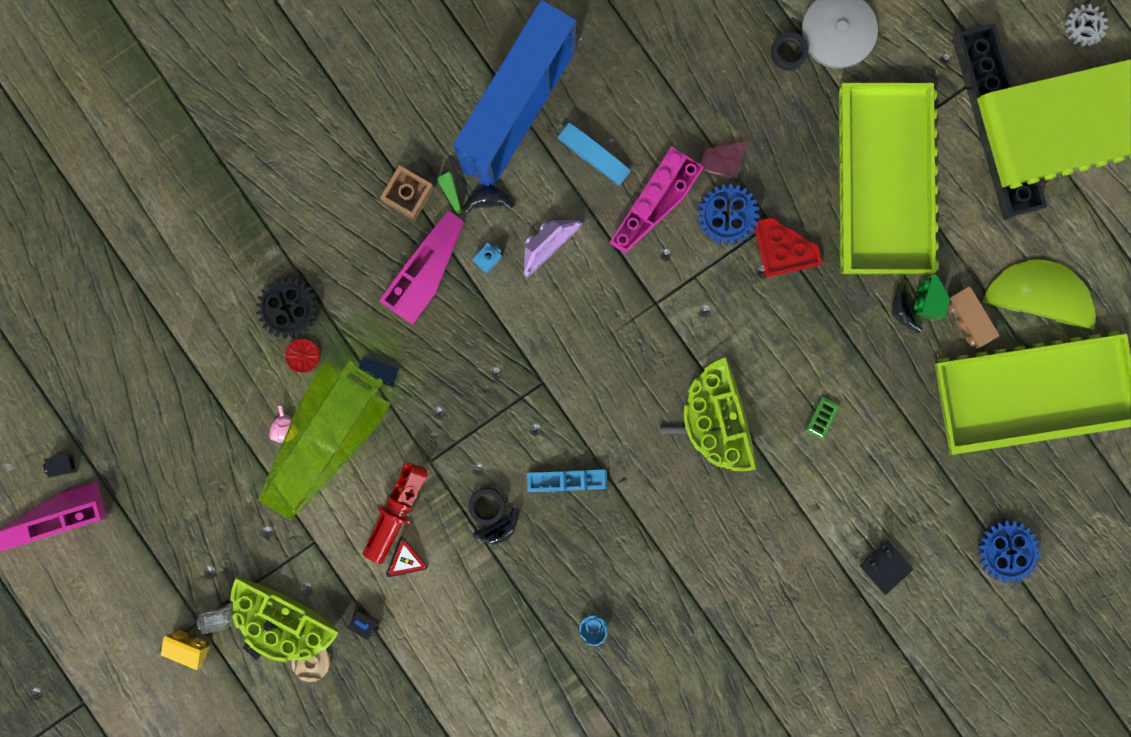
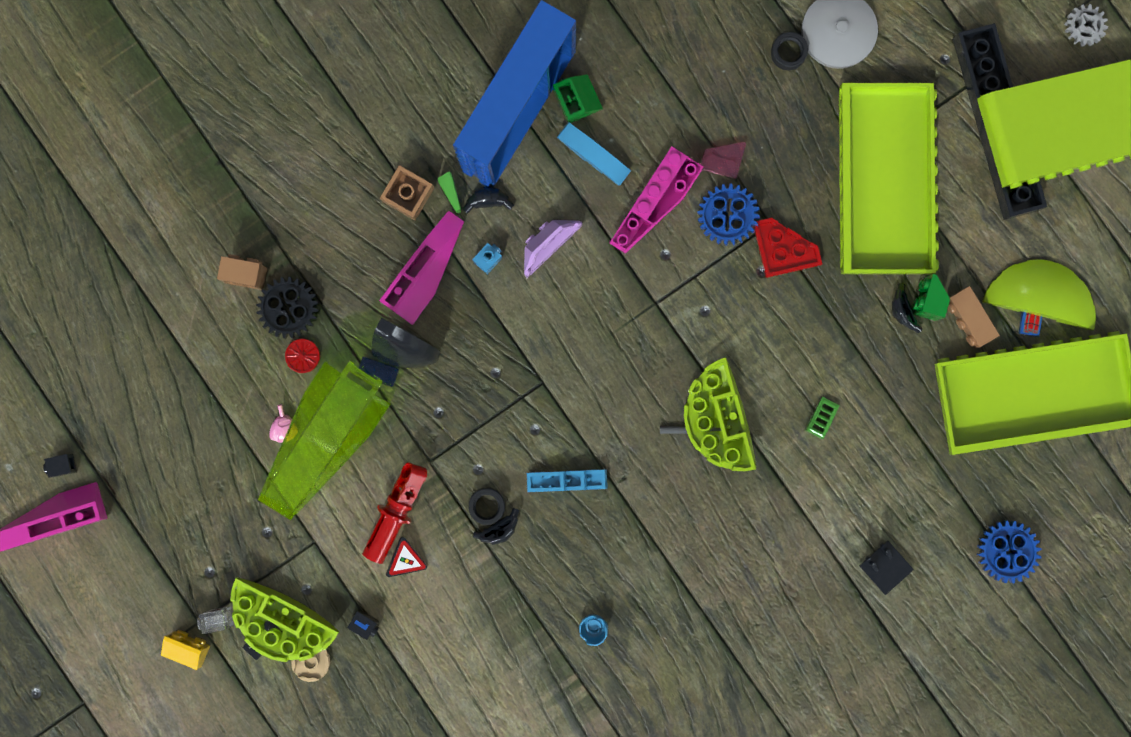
(242, 273): none -> medium nougat brick
(401, 348): none -> black panel
(577, 97): none -> green slope
(1030, 324): none -> tile

